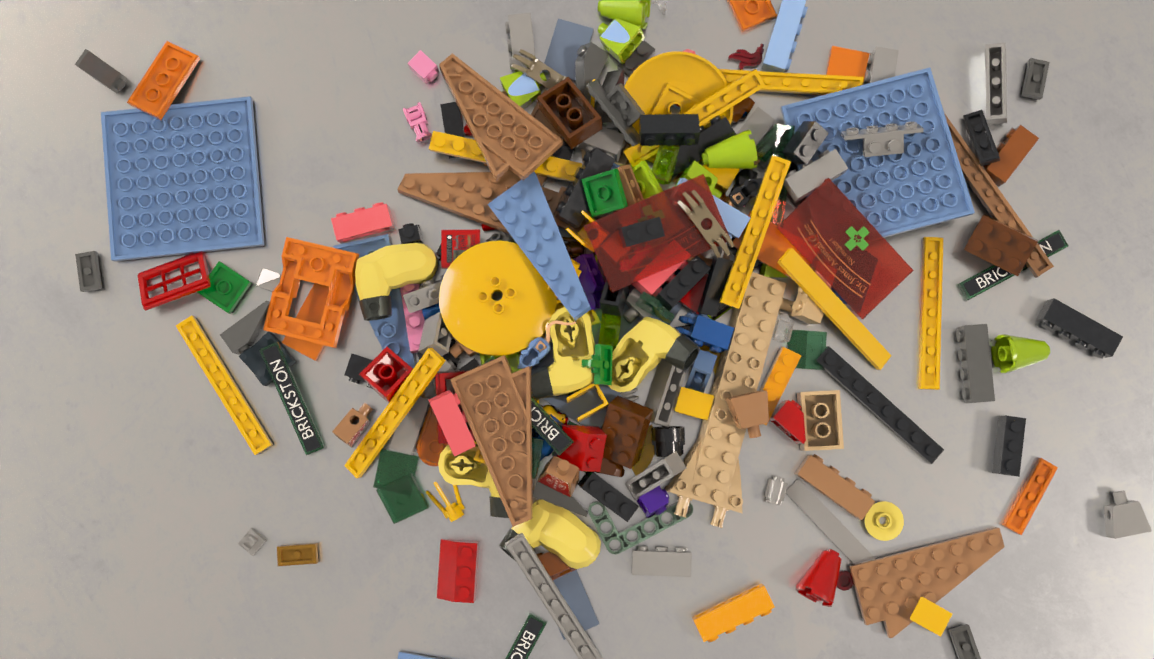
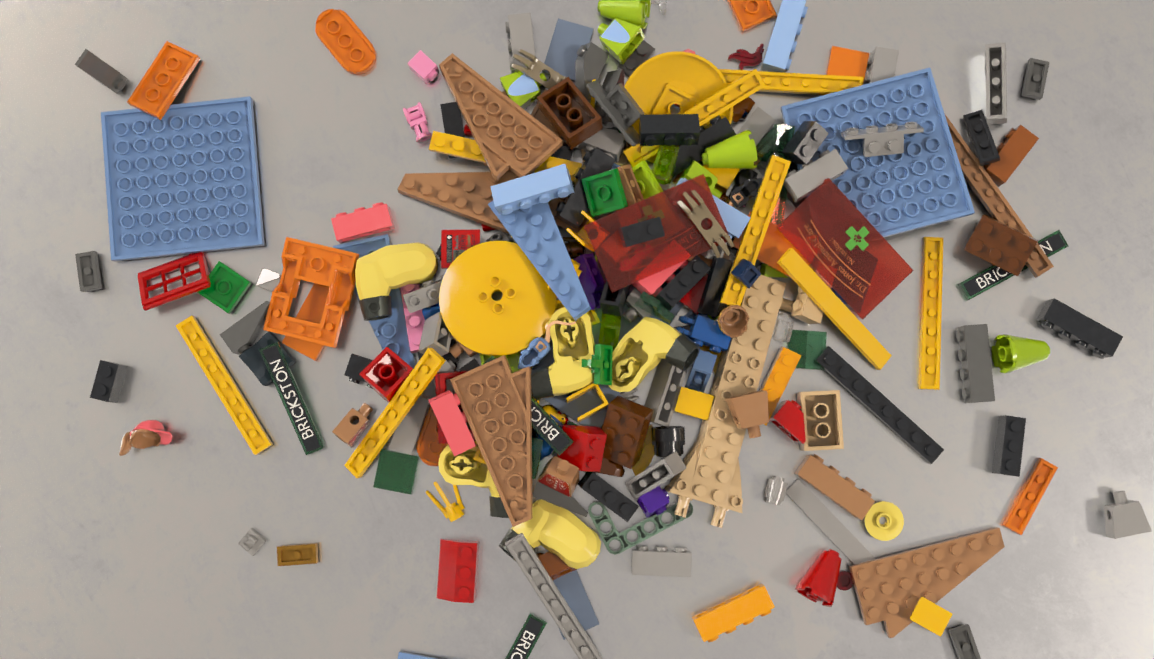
(108, 381): none -> black brick
(145, 435): none -> medium nougat hair
(345, 41): none -> orange tile
(402, 498): clear green tile -> none
(410, 234): black brick -> none
(532, 189): none -> light blue brick
(733, 321): none -> medium nougat hair
(746, 273): none -> dark blue slope

